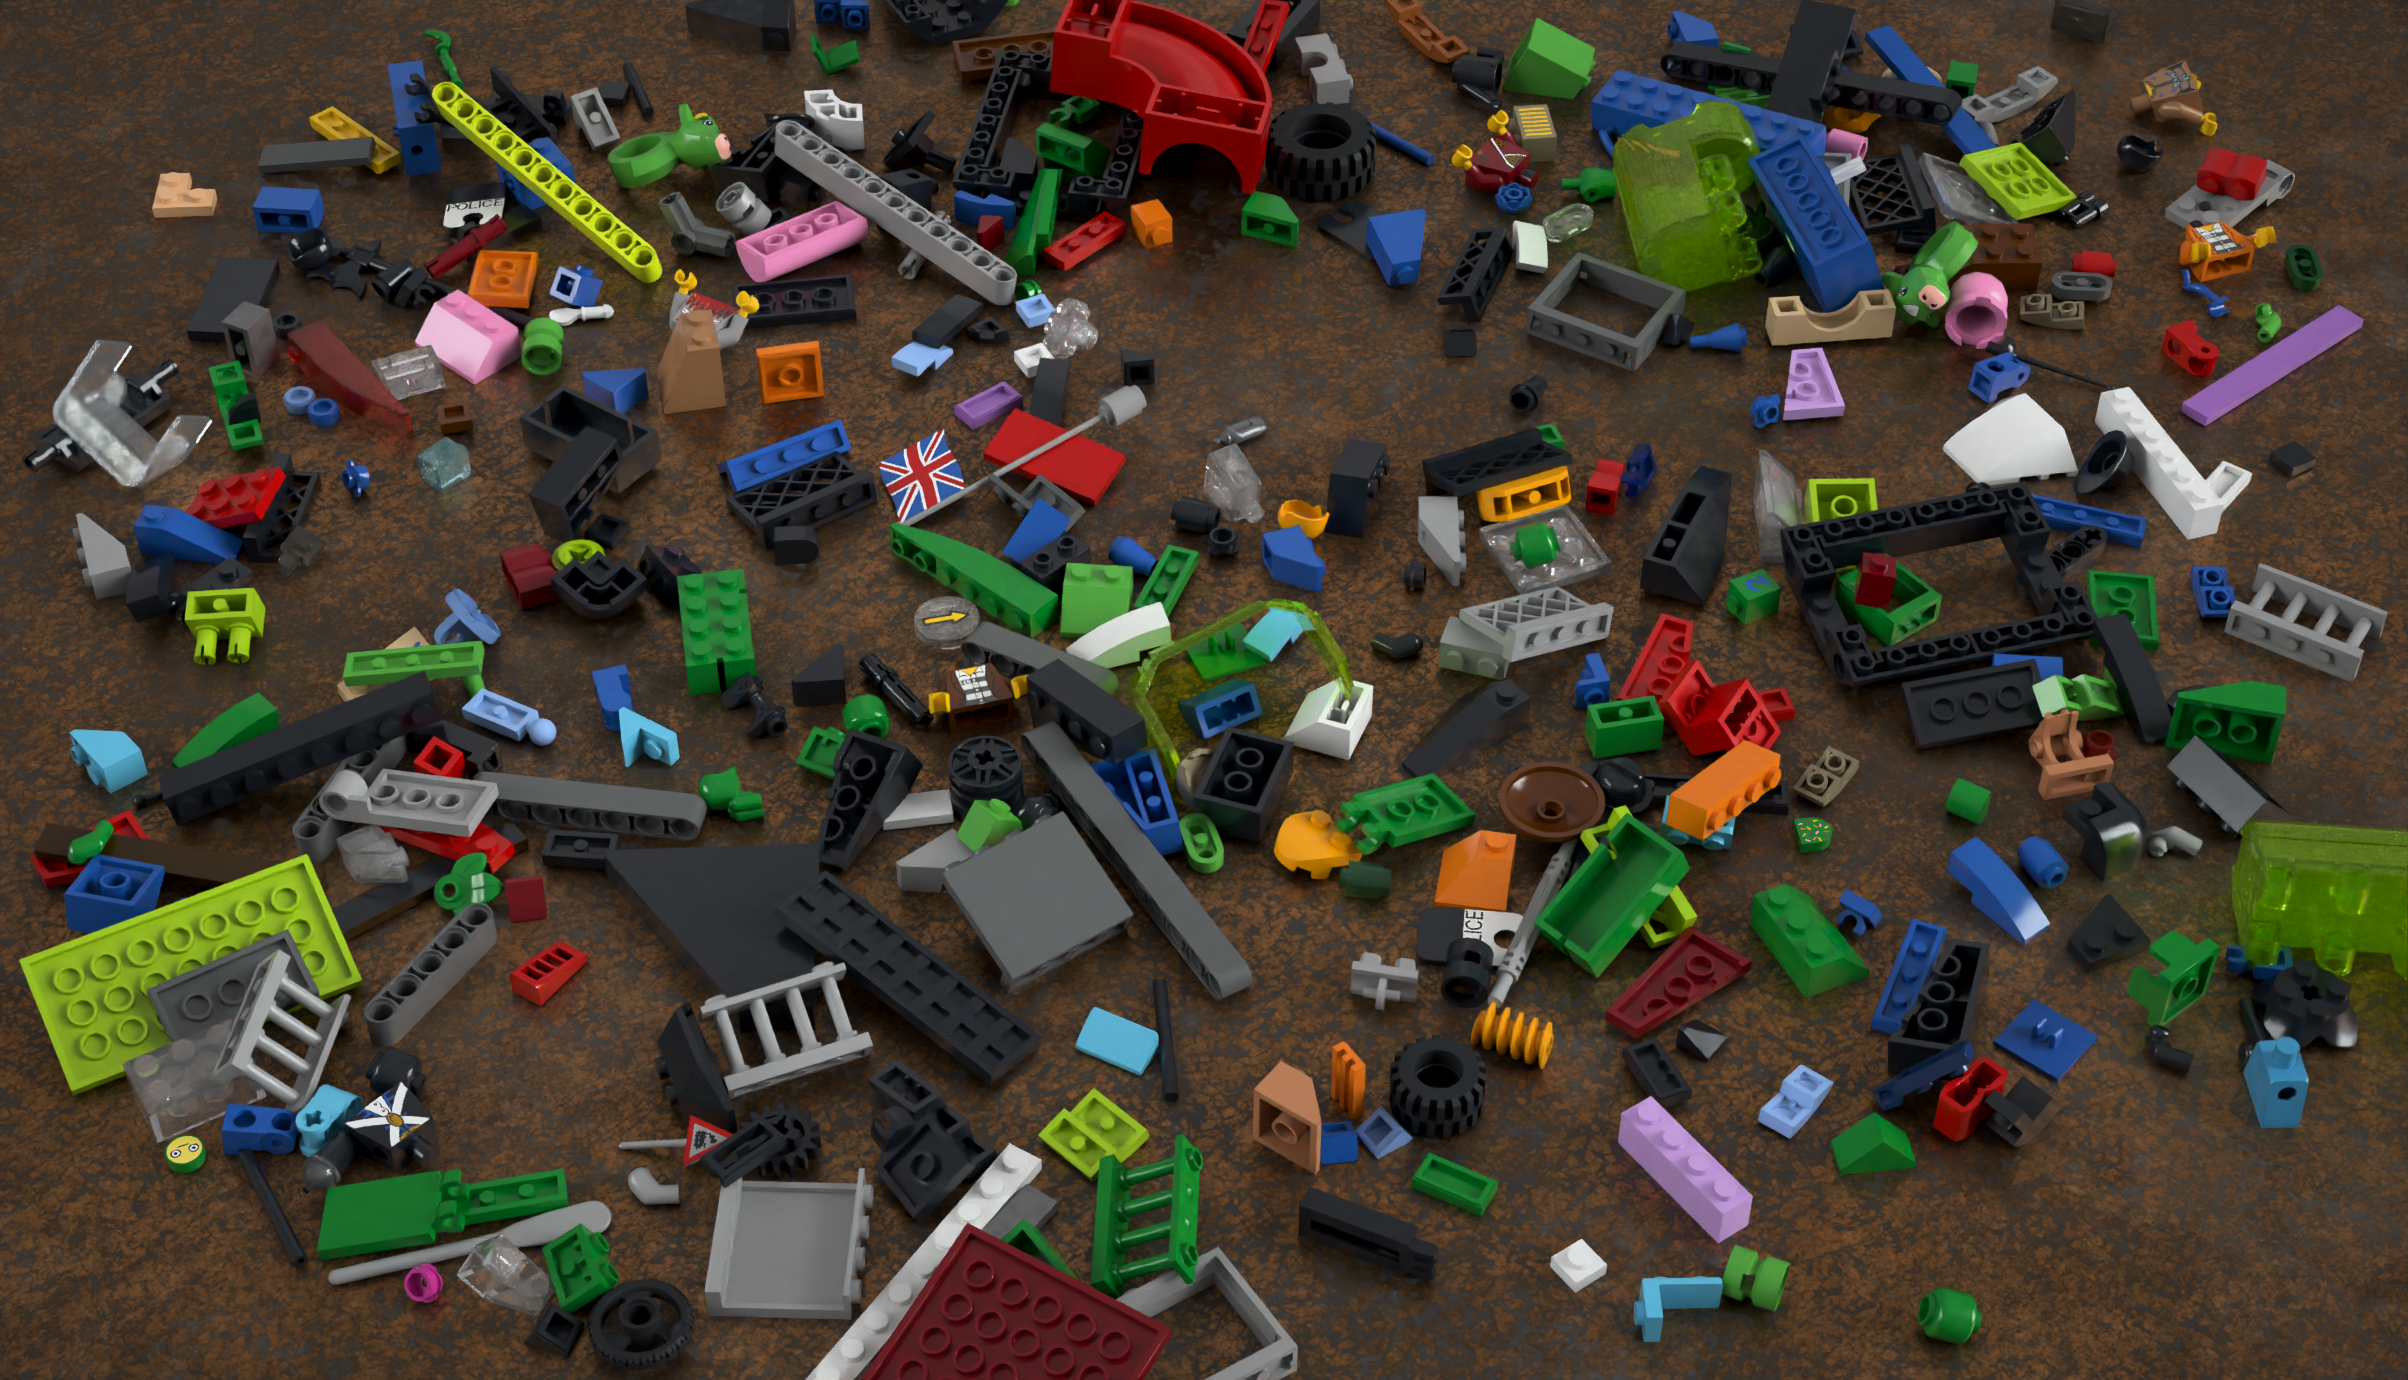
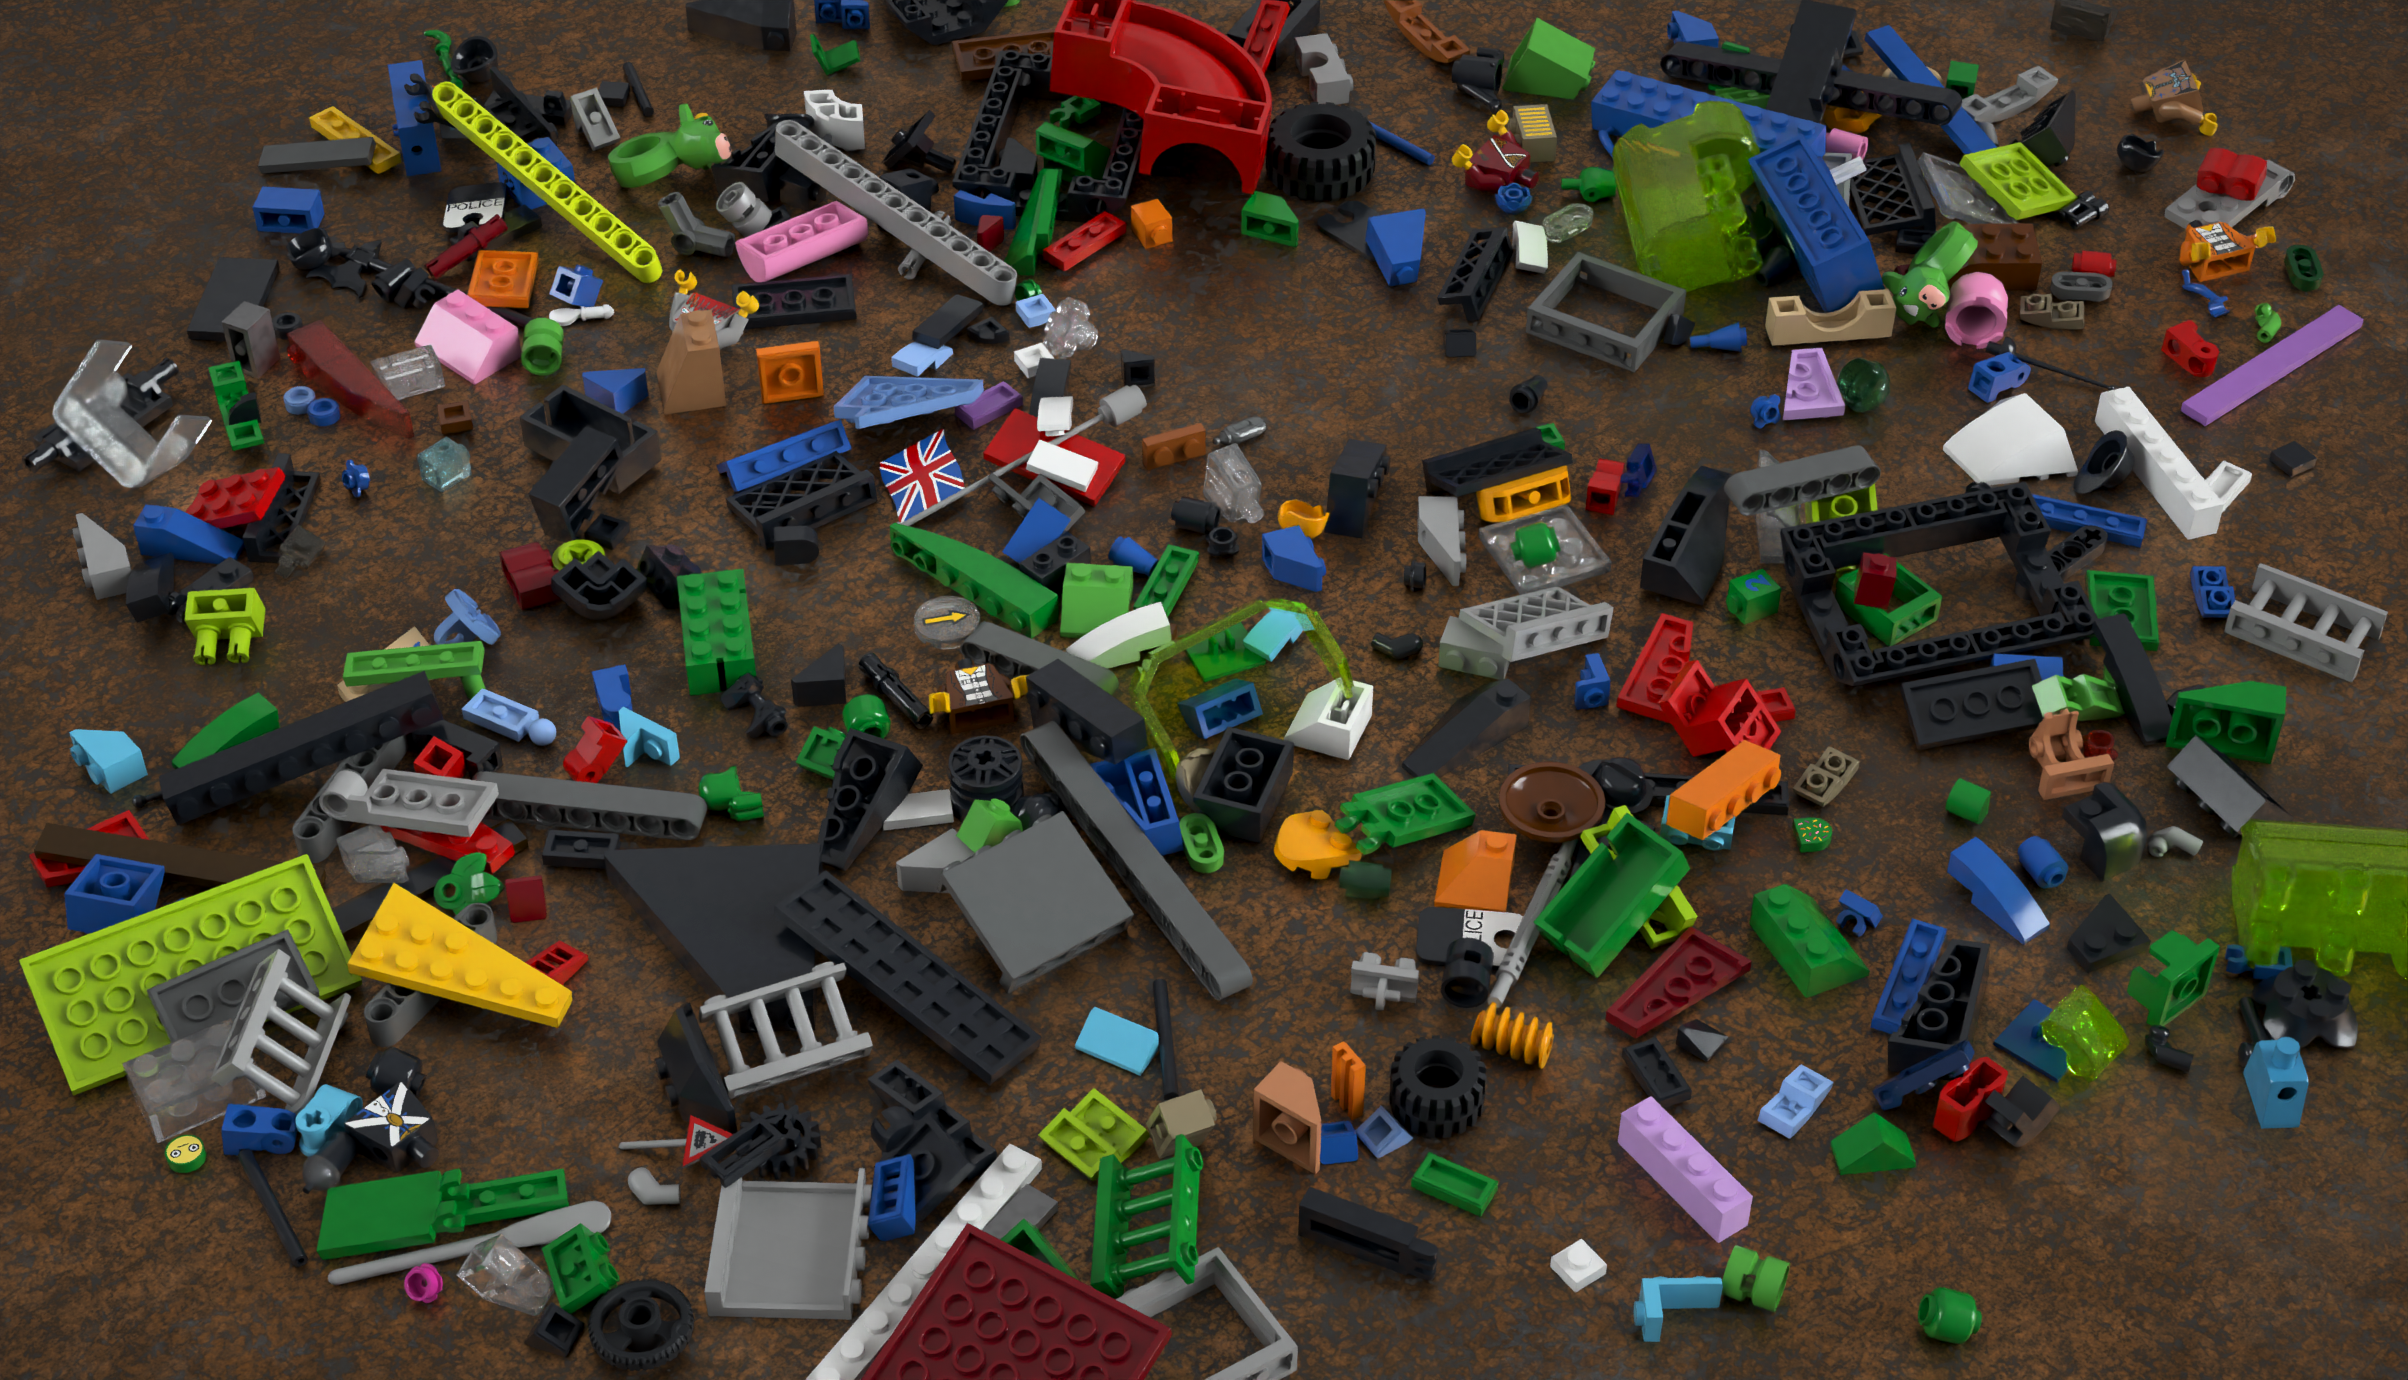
(90, 844): green arm -> none
(177, 200): light nougat plate -> none
(437, 955): none -> yellow wing
(474, 59): none -> black helmet
(594, 751): none -> red leg
(889, 398): none -> medium blue wing
(897, 1220): none -> blue slope
(1055, 415): none -> white slope
(1062, 465): none -> white tile
(1174, 446): none -> dark orange plate
(1183, 1115): none -> dark tan brick
(1624, 726): green brick -> none
(1802, 480): none -> dark grey beam
(1864, 384): none -> clear green piece
(2085, 1033): none -> clear neon green slope

